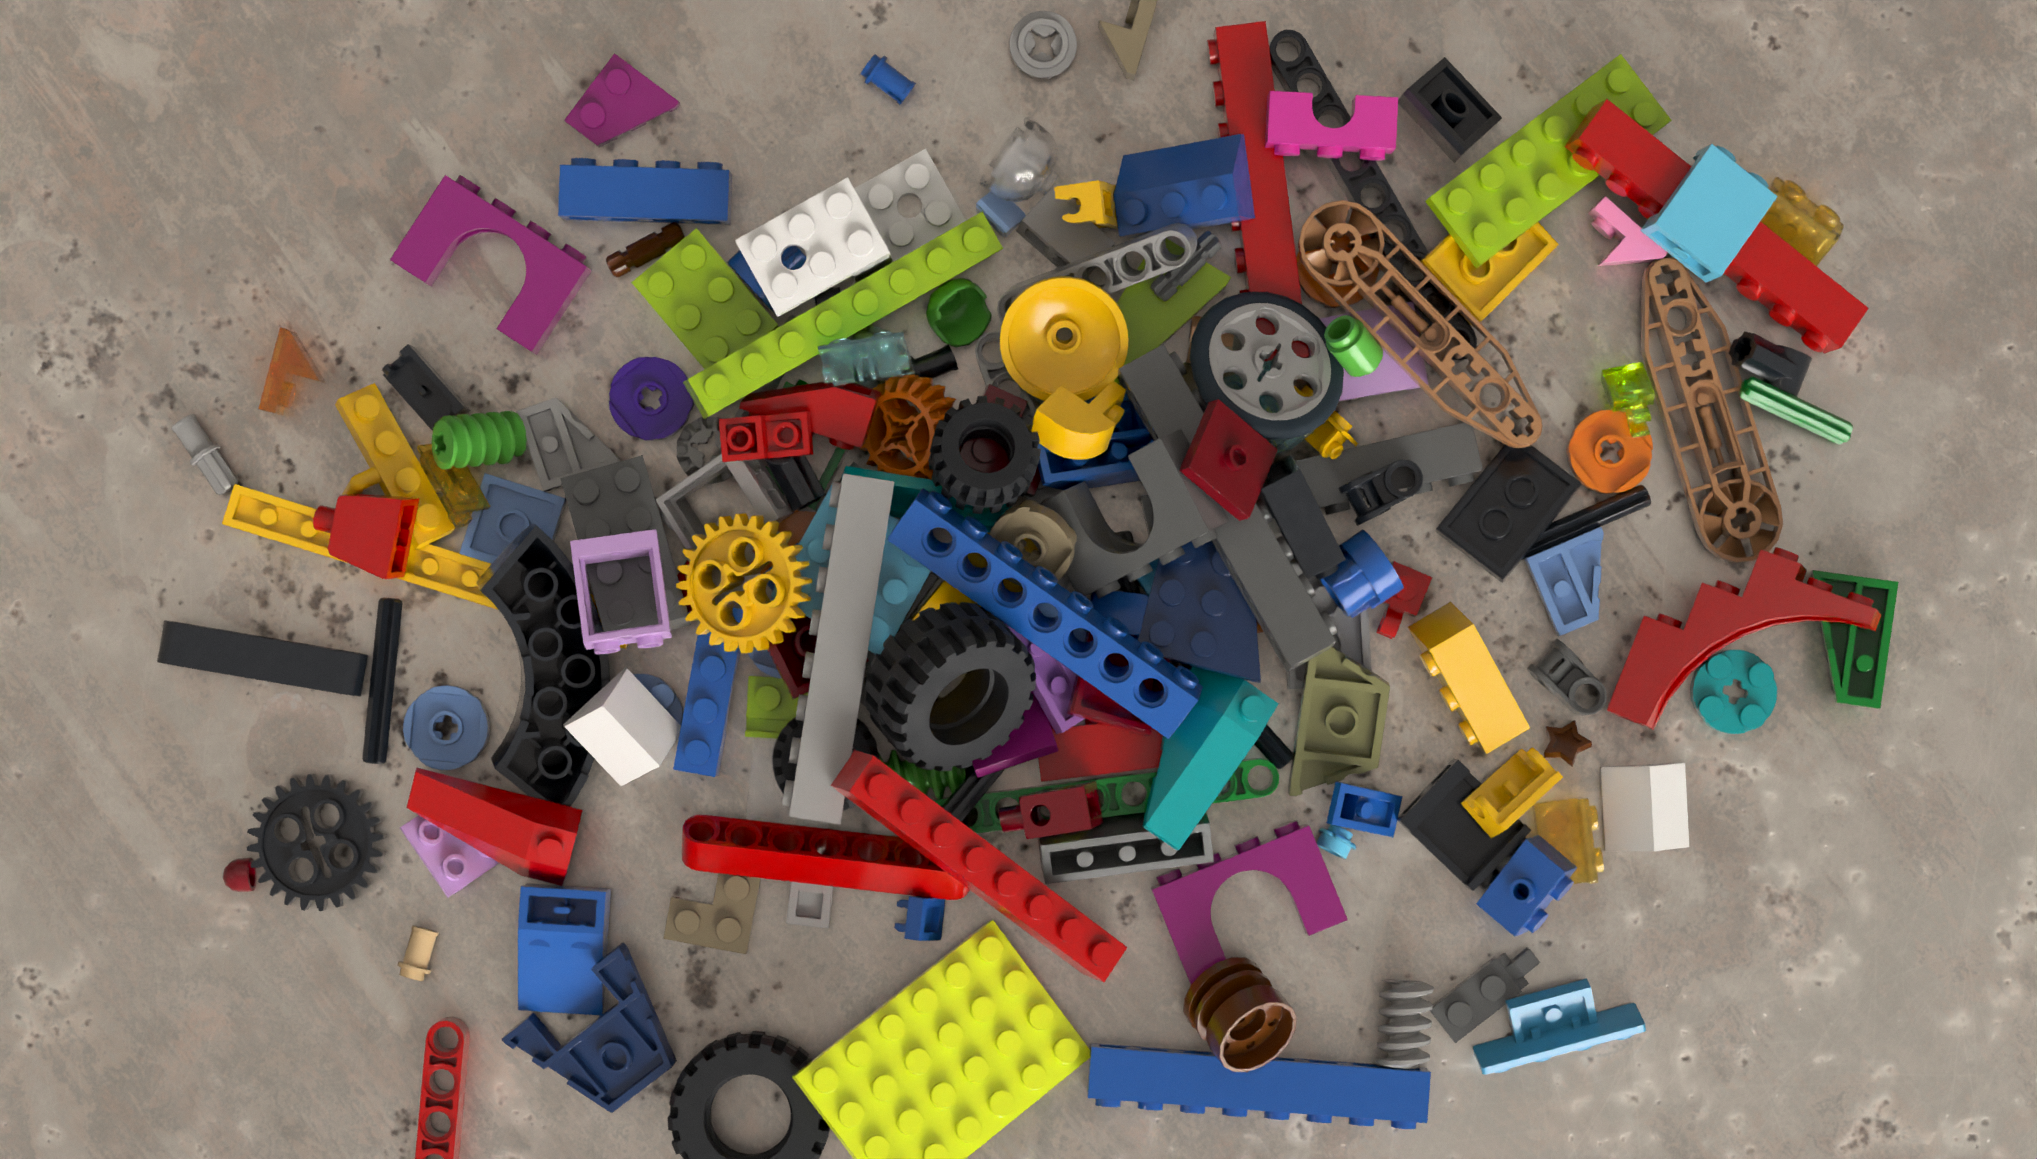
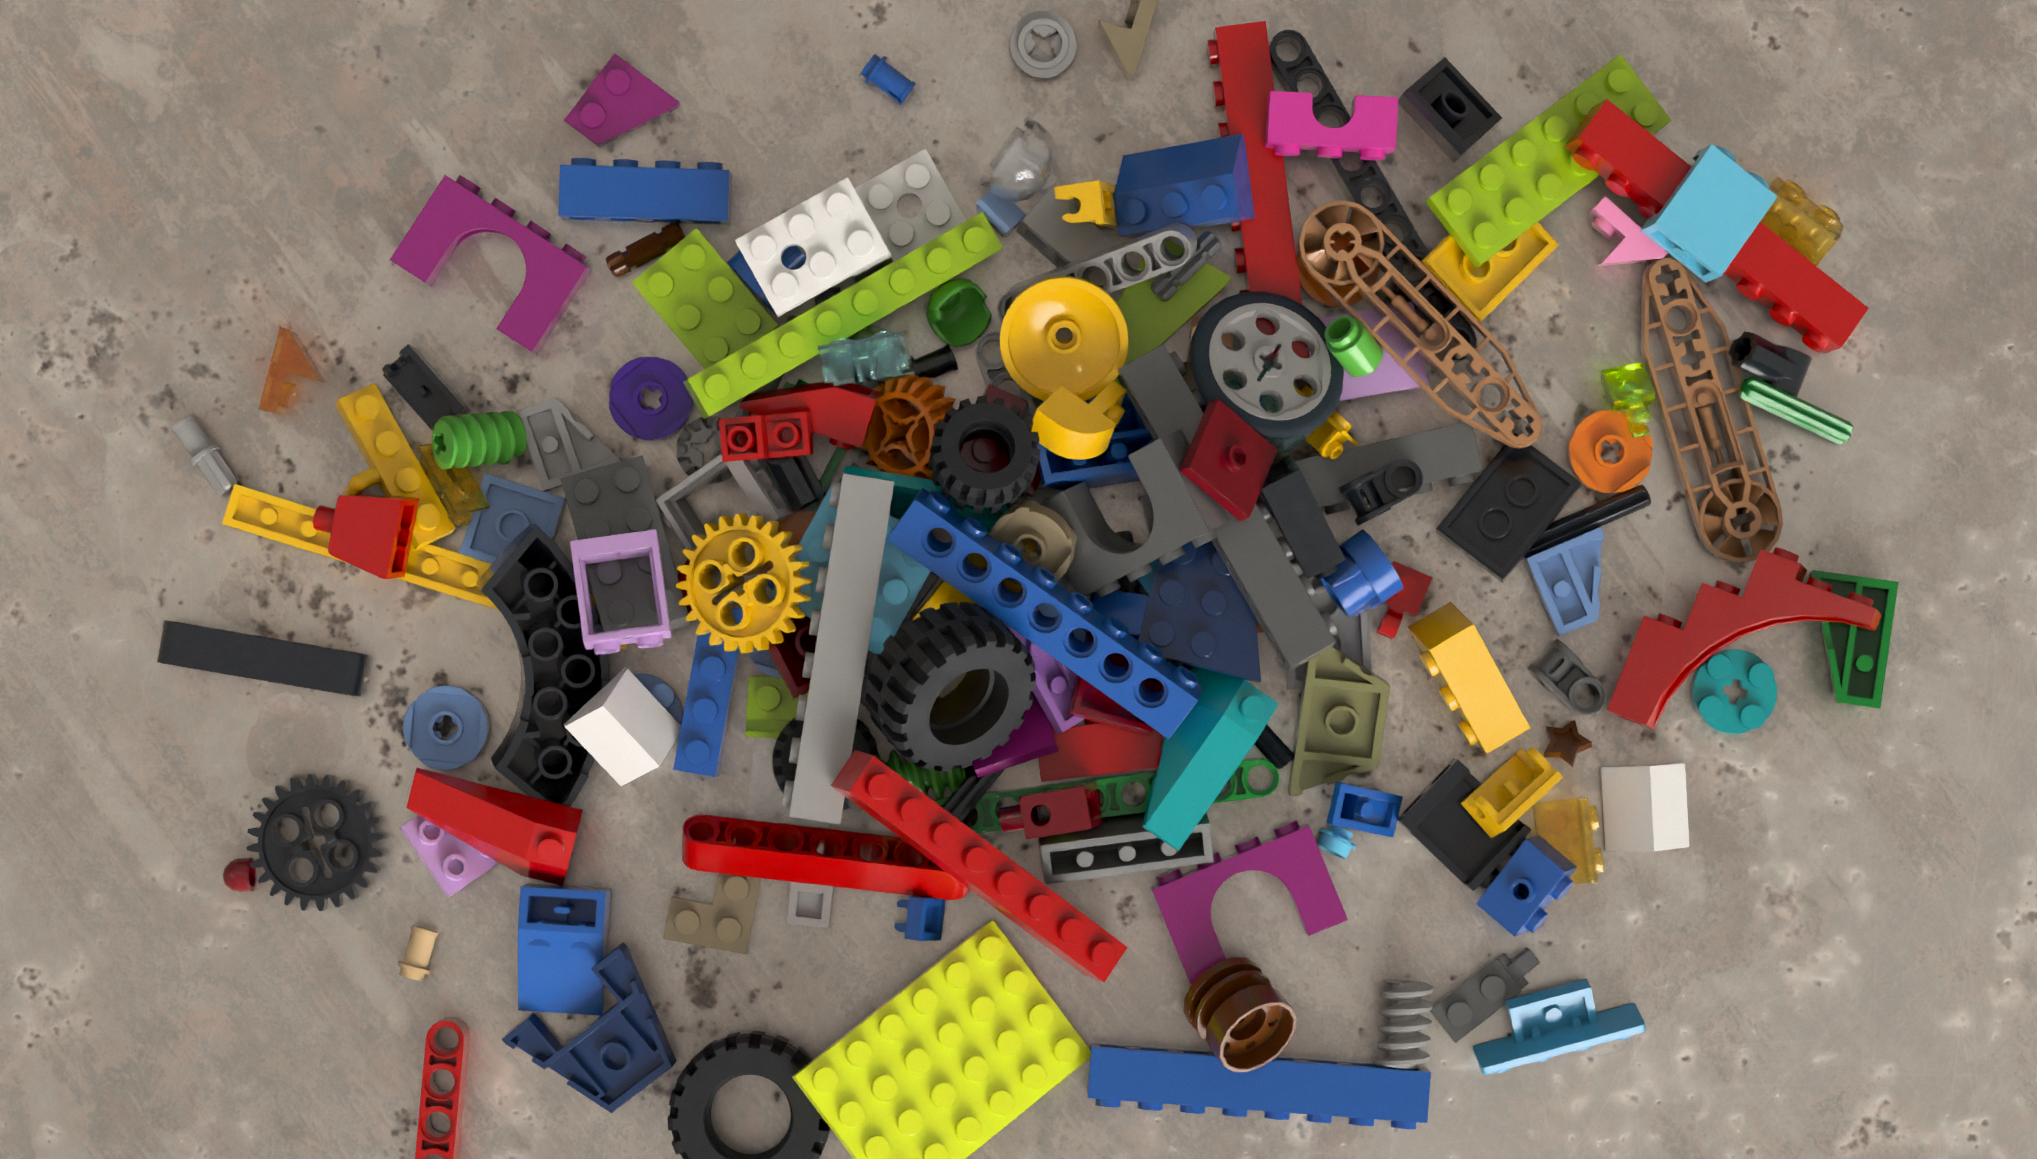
(382, 680): black axle -> none

